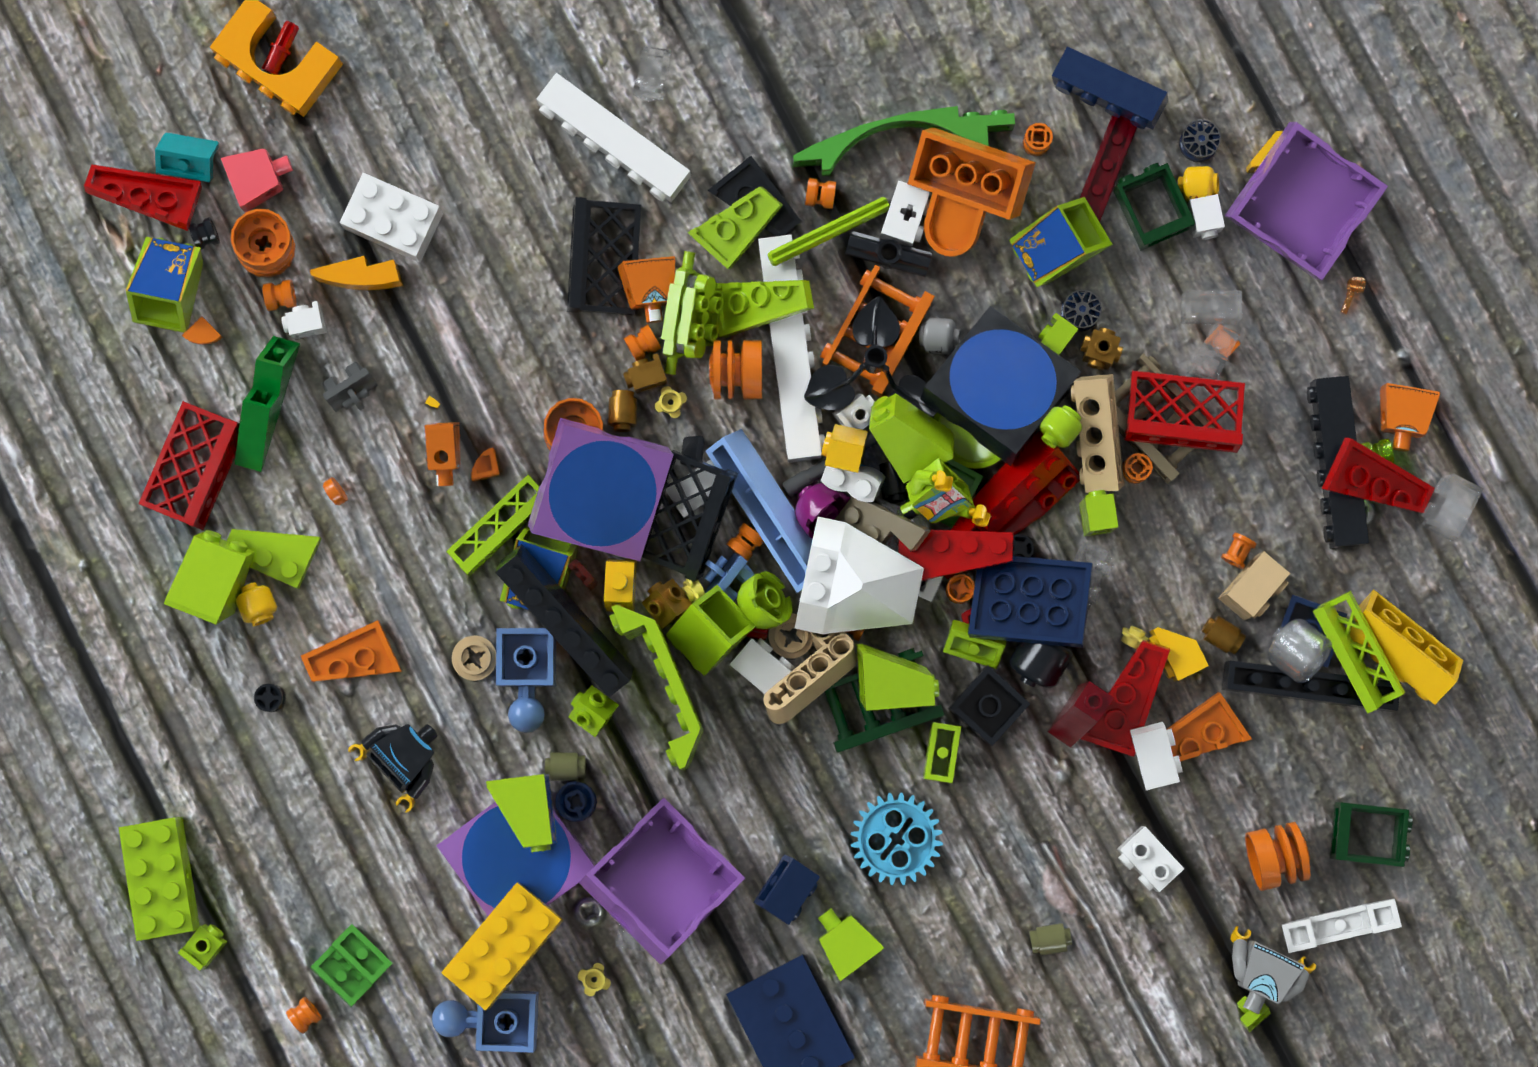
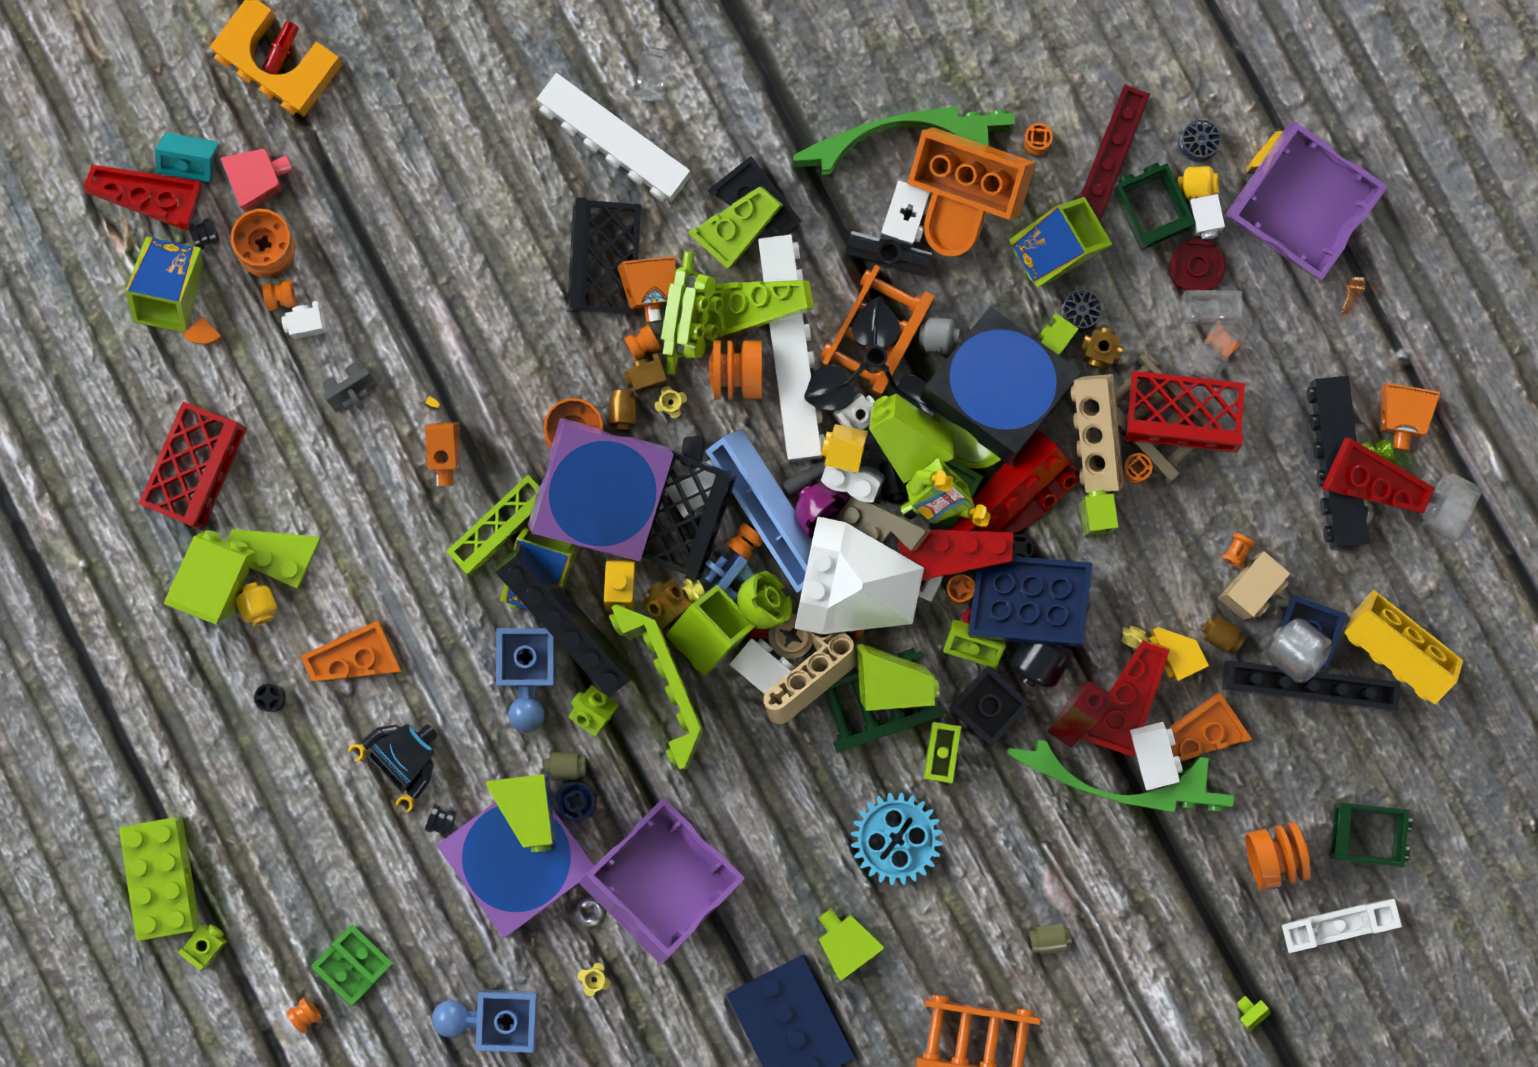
(264, 402): green slope -> none
(335, 491): orange tile -> none
(358, 275): light orange slope -> none
(391, 217): white brick -> none
(440, 821): none -> black wheel
(461, 655): tan gear -> none
(485, 466): orange tile -> none
(502, 946): yellow brick -> none
(583, 574): clear red tile -> none
(787, 889): dark blue brick -> none
(827, 193): orange wheel -> none
(828, 231): lime axle -> none
(1060, 427): lime head -> none
(1109, 88): dark blue brick -> none
(1149, 859): white brick -> none
(1188, 791): none -> bright green slope
(1197, 265): none -> dark red tile
(1266, 972): light grey torso -> none
(1349, 656): lime fence -> none

